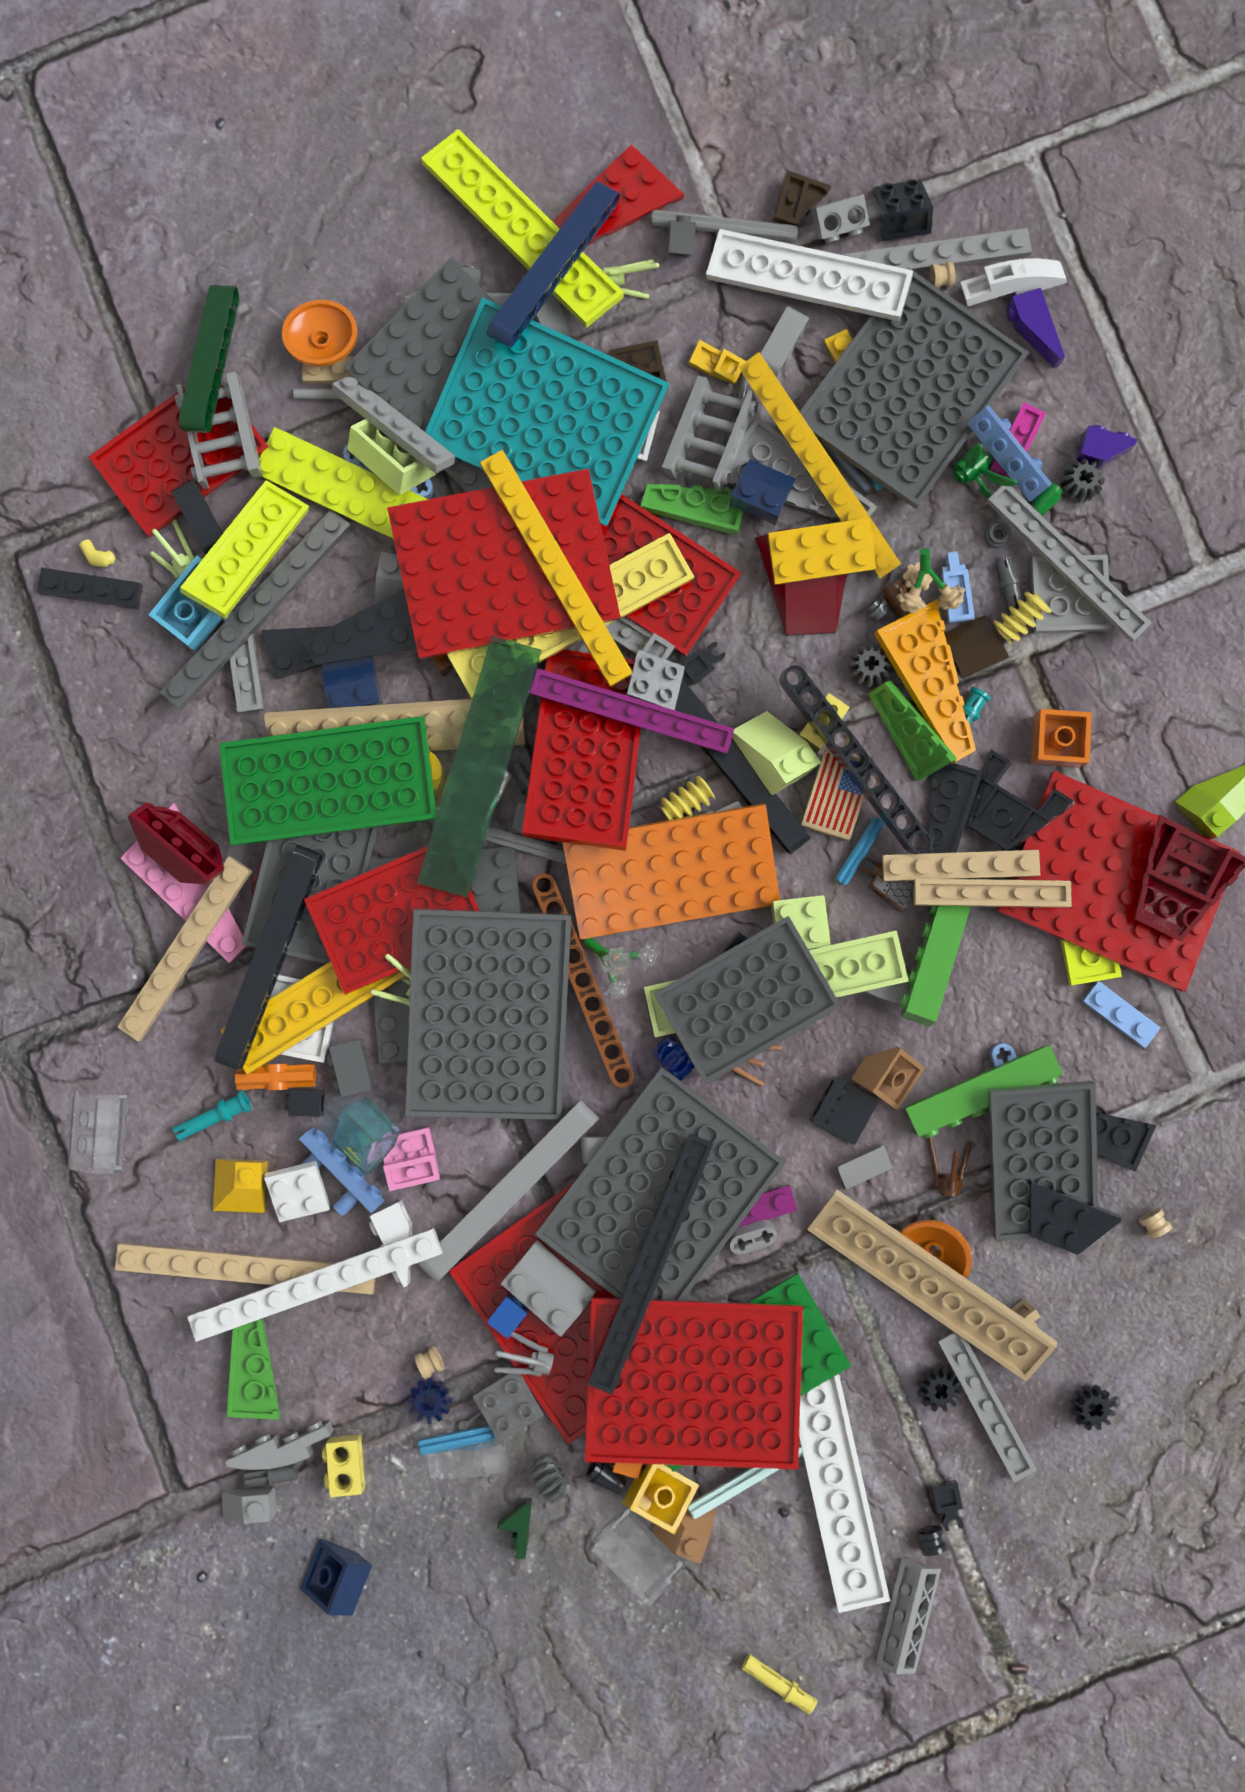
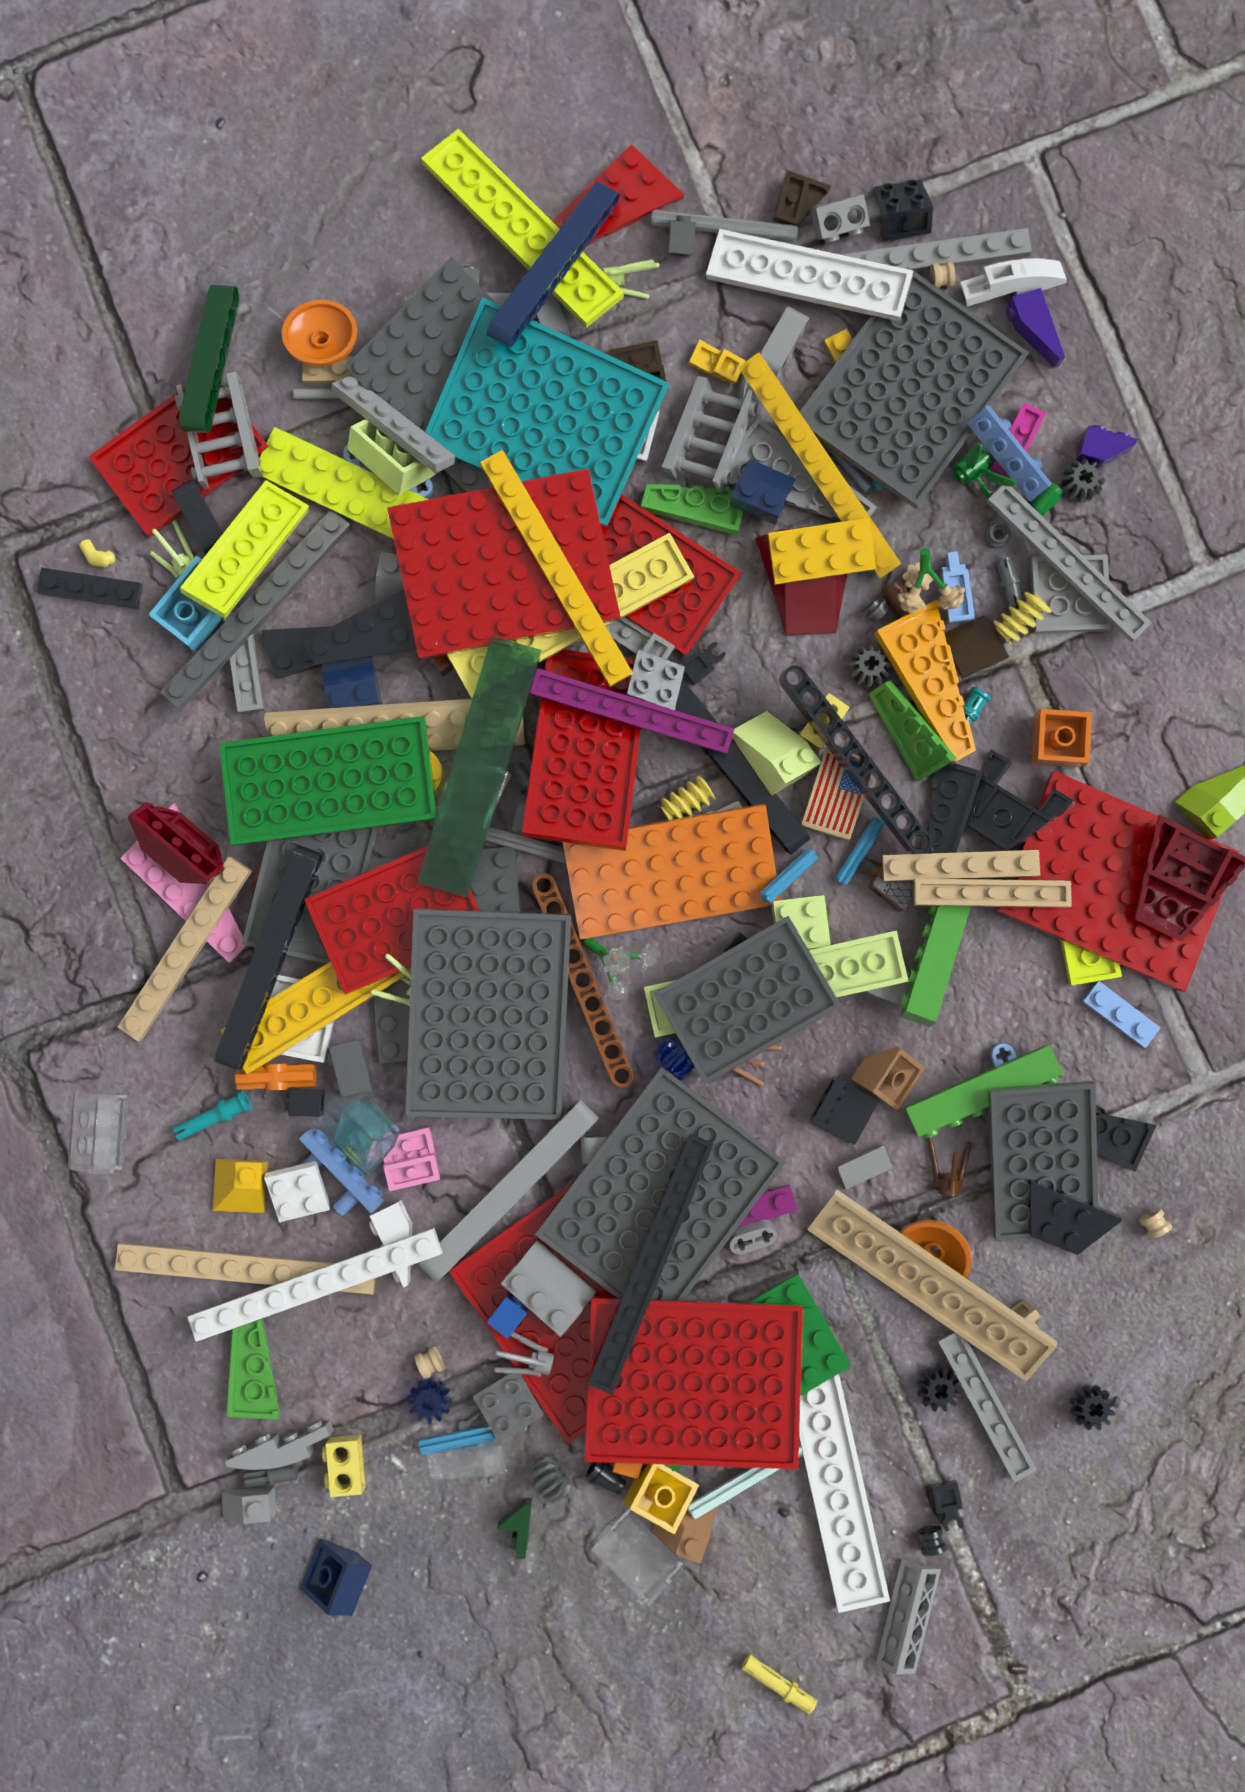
(788, 876): none -> dark azure axle

